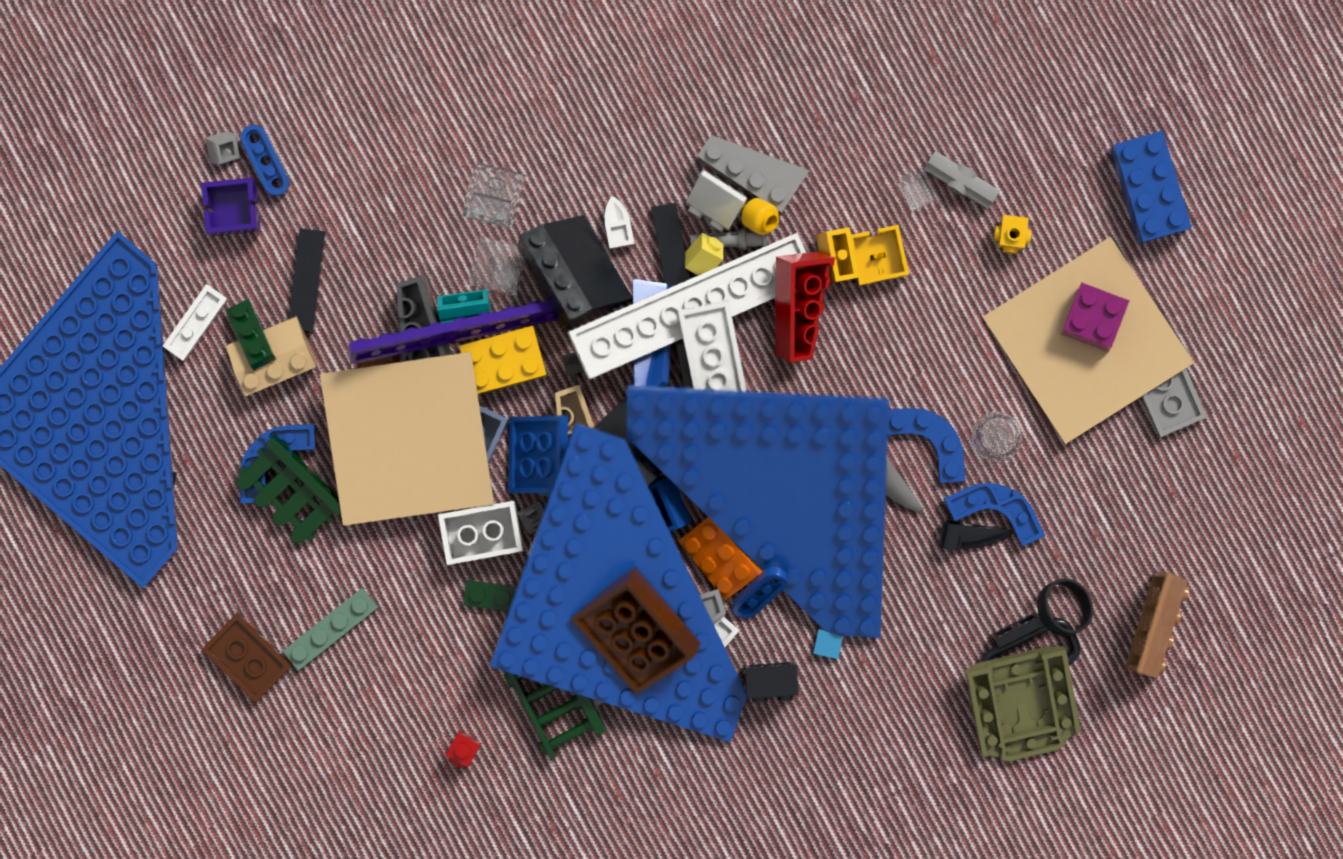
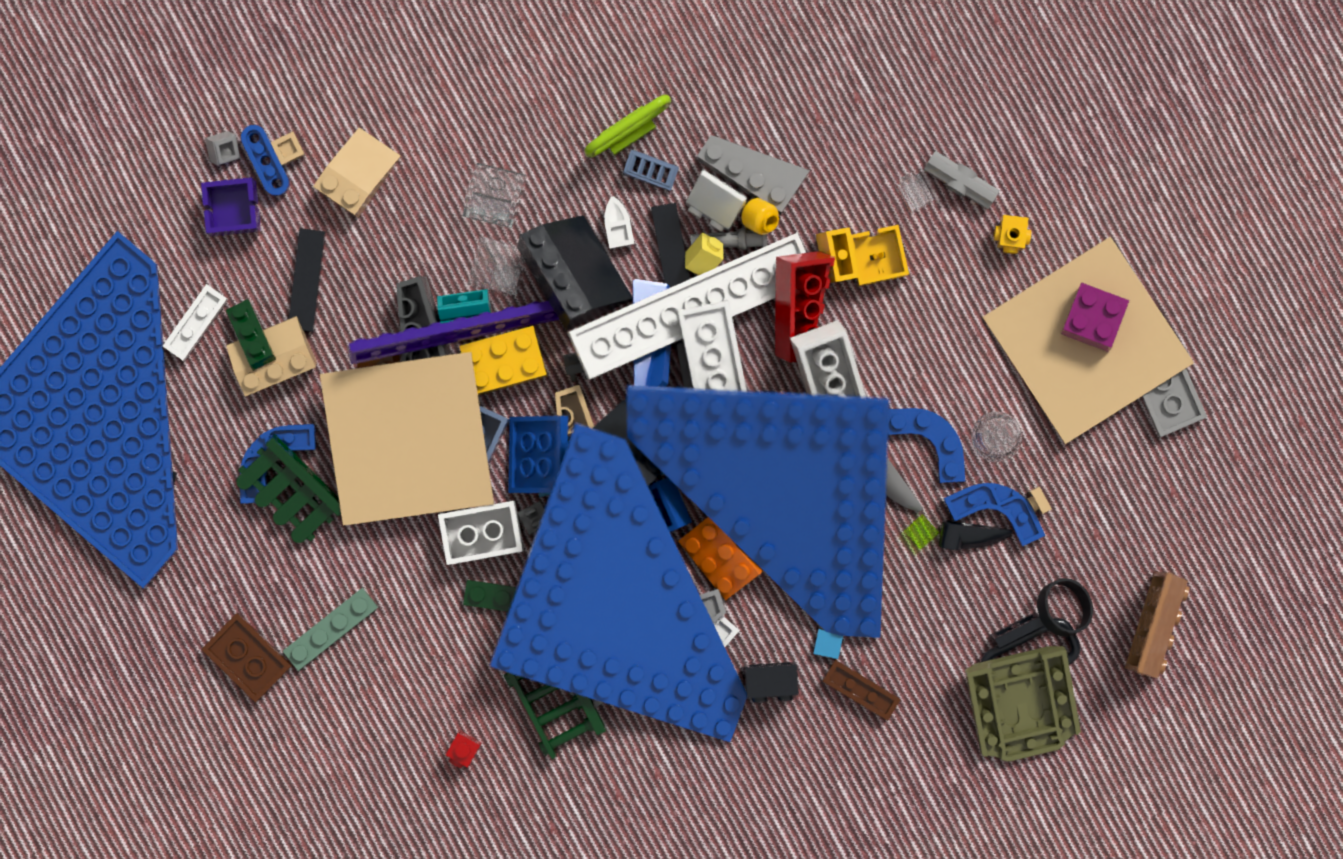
(287, 148): none -> tan plate
(357, 172): none -> tan slope
(628, 129): none -> lime bar
(636, 631): reddish brown slope -> none
(648, 179): none -> sand blue slope
(759, 592): blue plate -> none
(827, 362): none -> white brick
(861, 690): none -> reddish brown plate
(921, 531): none -> clear neon green tile
(1038, 500): none -> tan plate
(1150, 187): blue brick -> none

